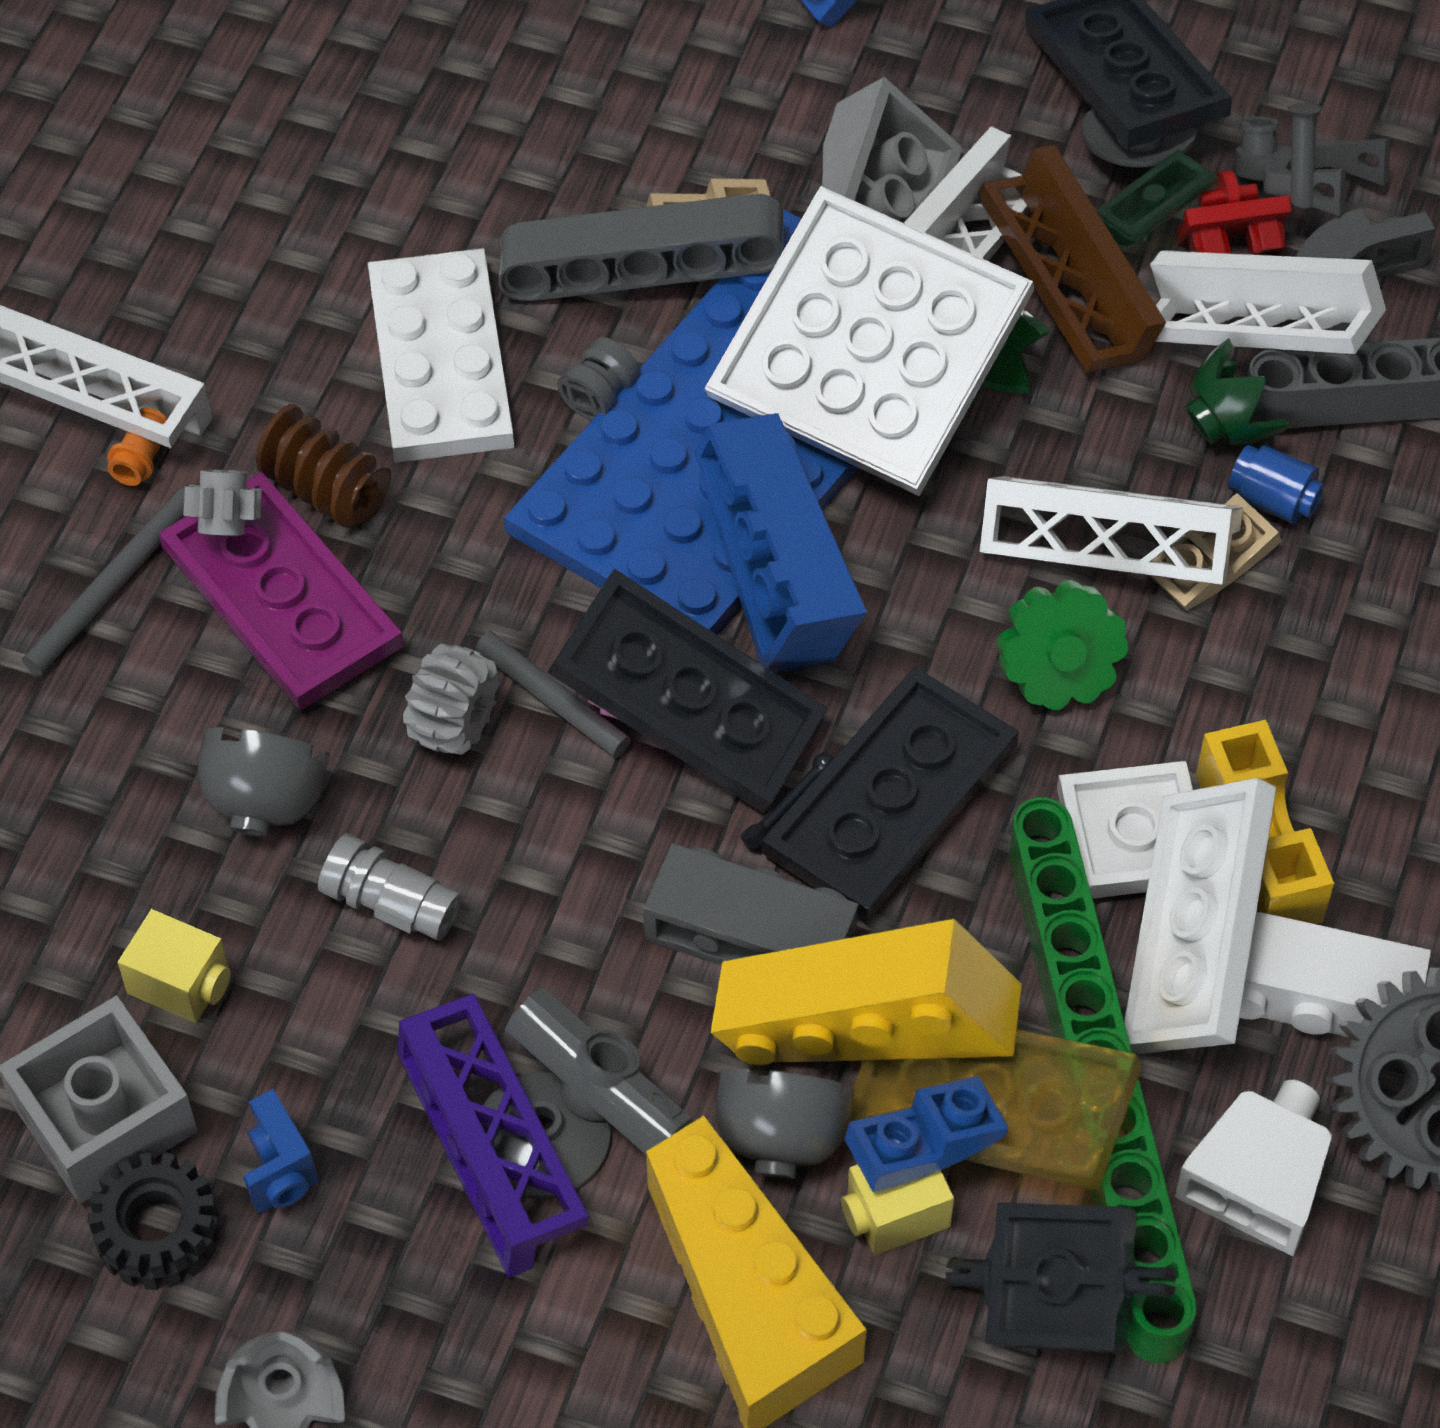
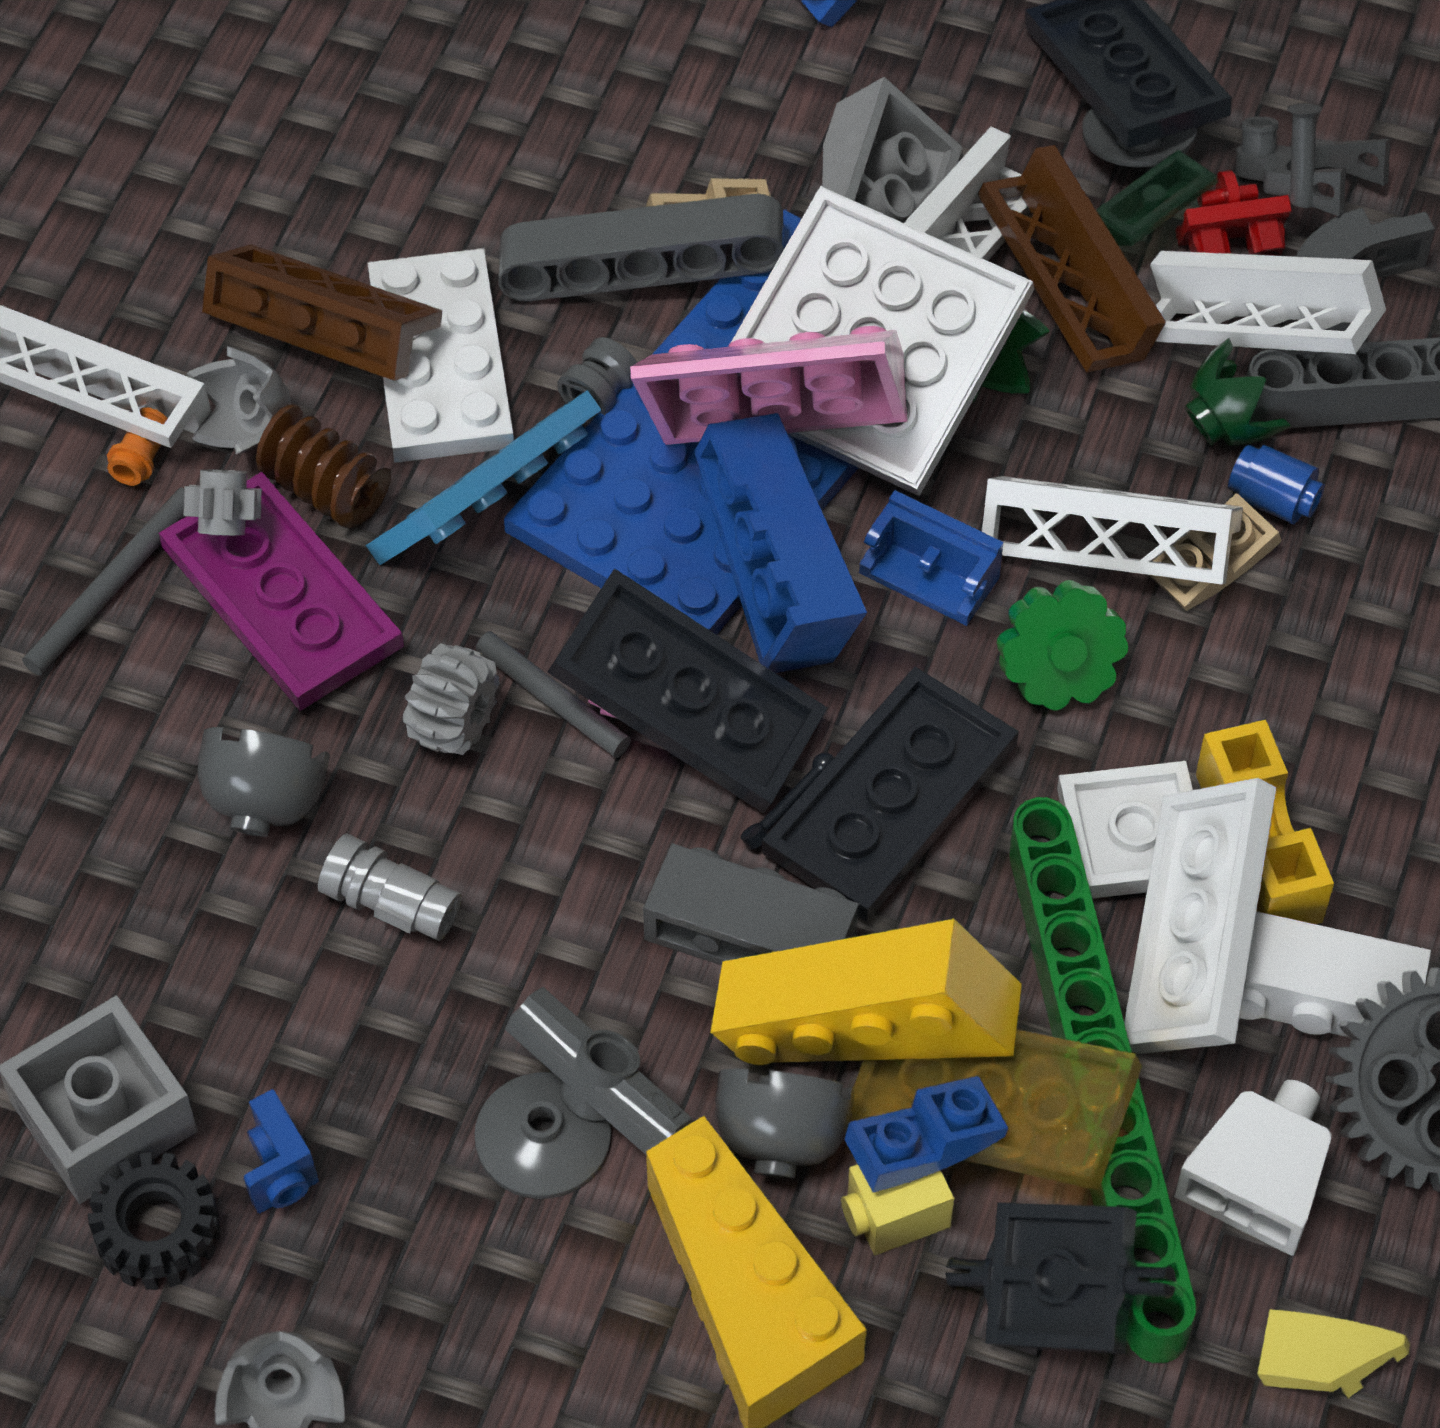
(175, 966): light yellow brick -> none
(245, 399): none -> light grey piece
(316, 309): none -> reddish brown fence
(467, 1144): dark purple fence -> none
(483, 484): none -> dark azure wing
(806, 380): none -> bright pink slope
(931, 558): none -> blue hinge
(1324, 1352): none -> light yellow slope

